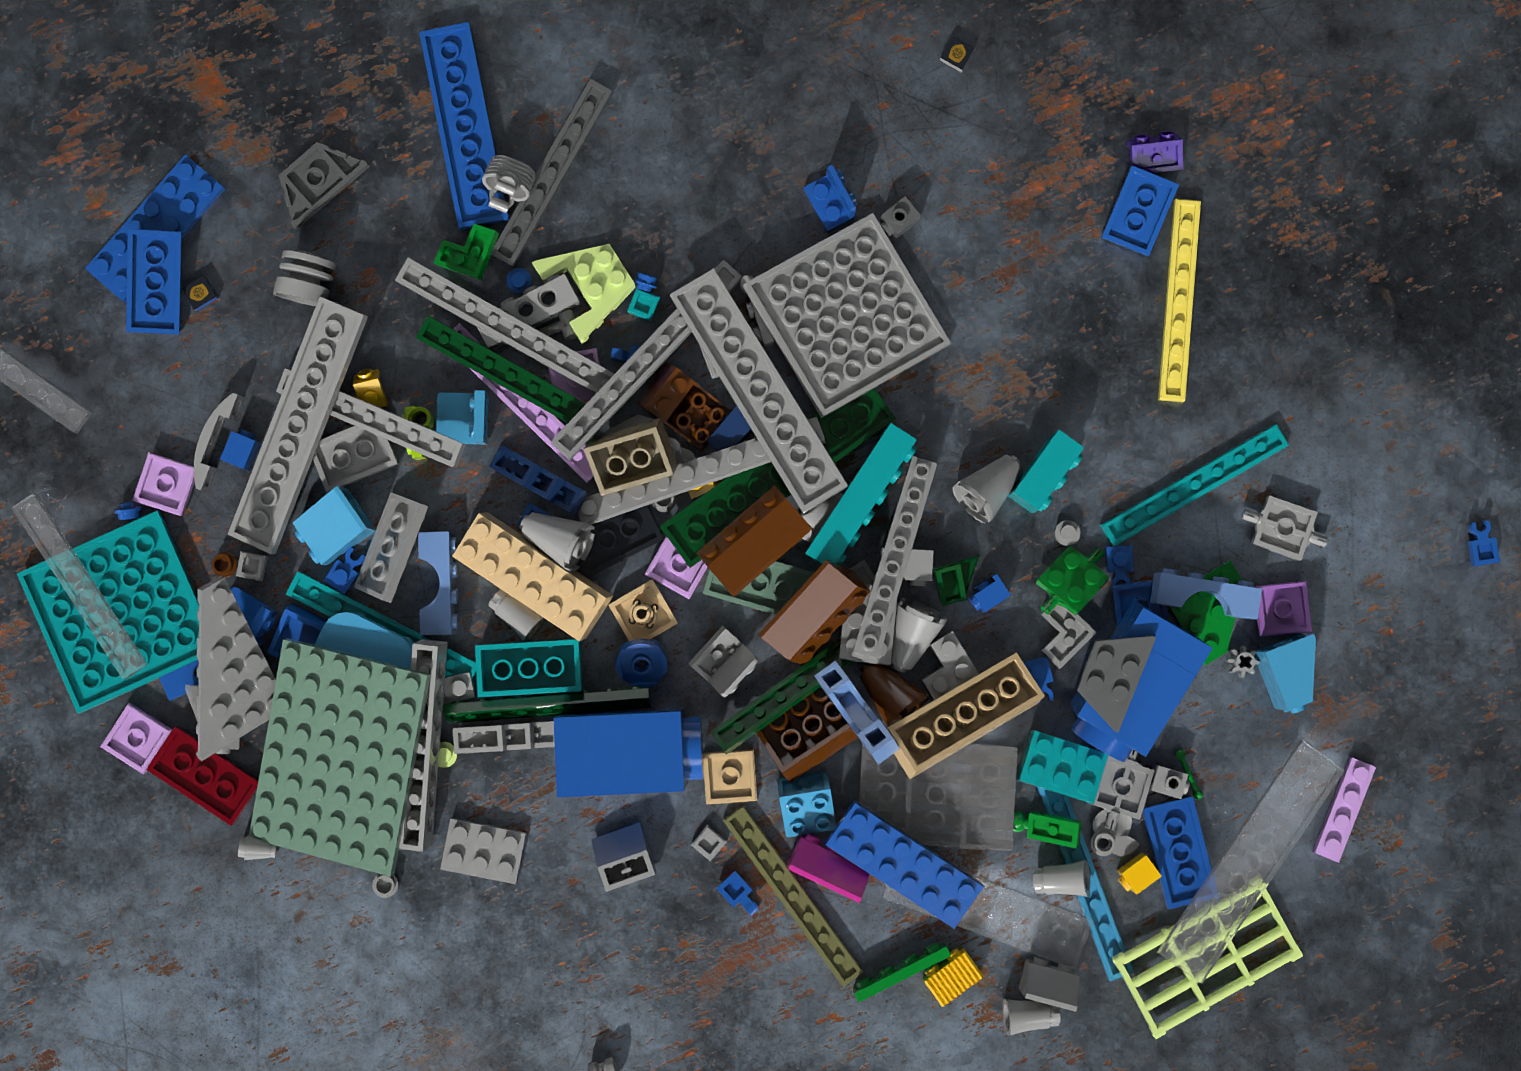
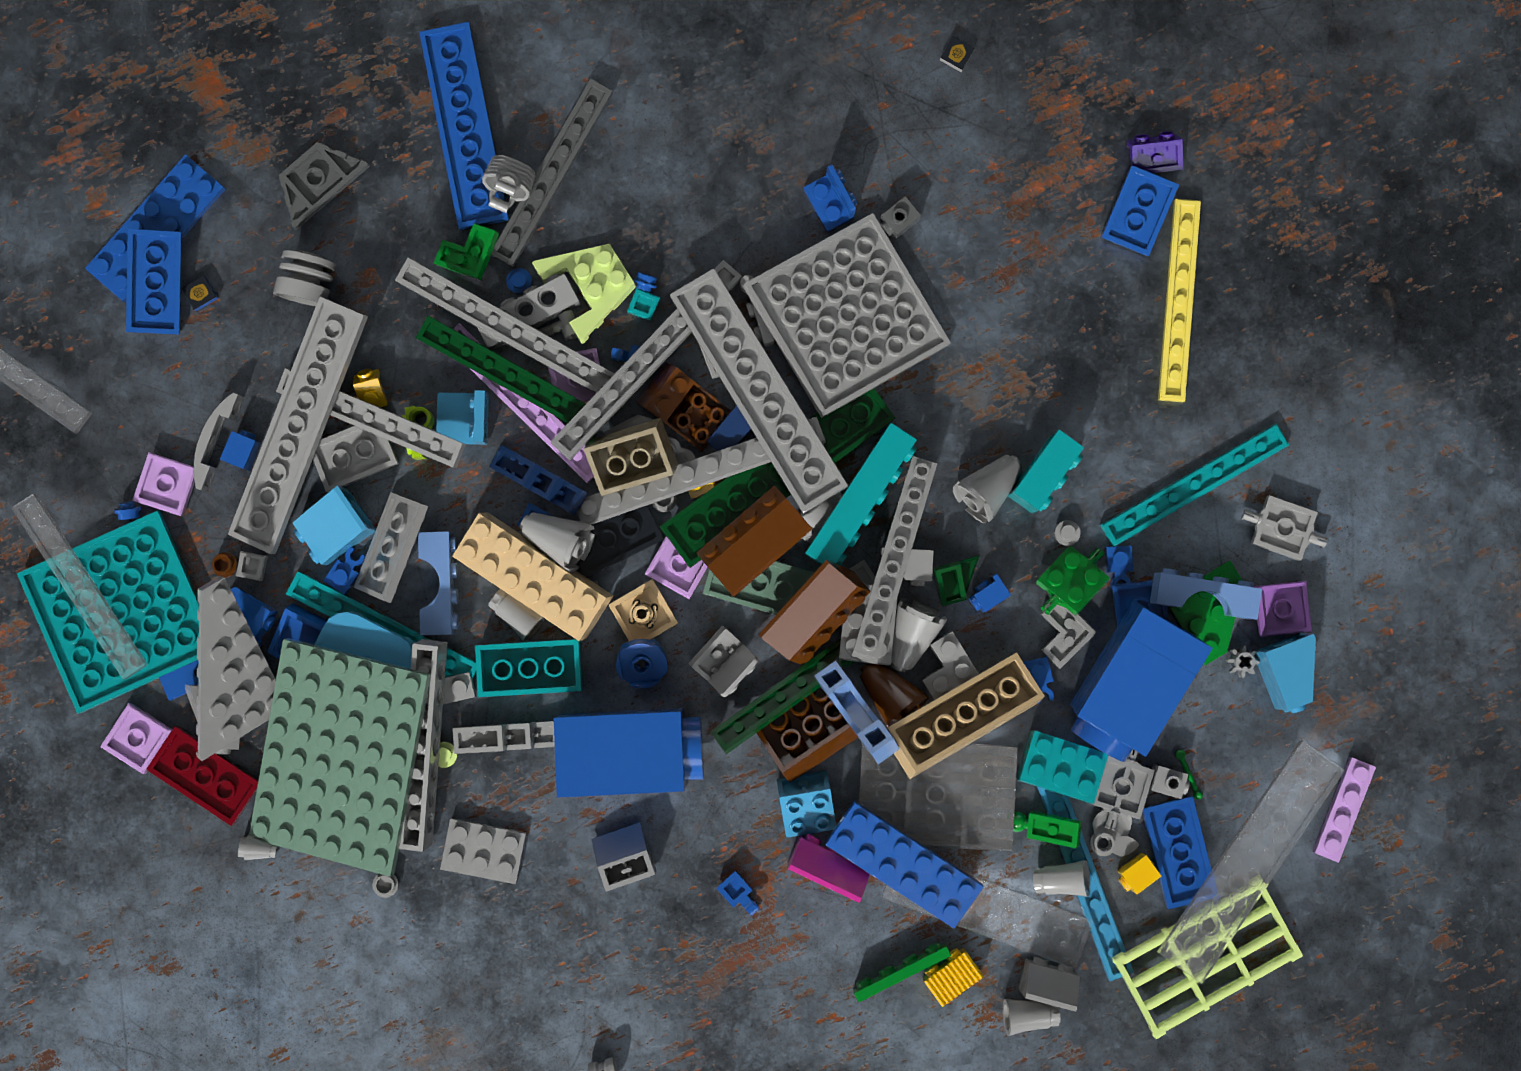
(538, 705): dark green plate -> none
(708, 842): light grey tile -> none
(730, 776): tan tile -> none
(793, 895): olive tile -> none
(1114, 675): dark grey wing -> none
(1482, 549): blue plate -> none

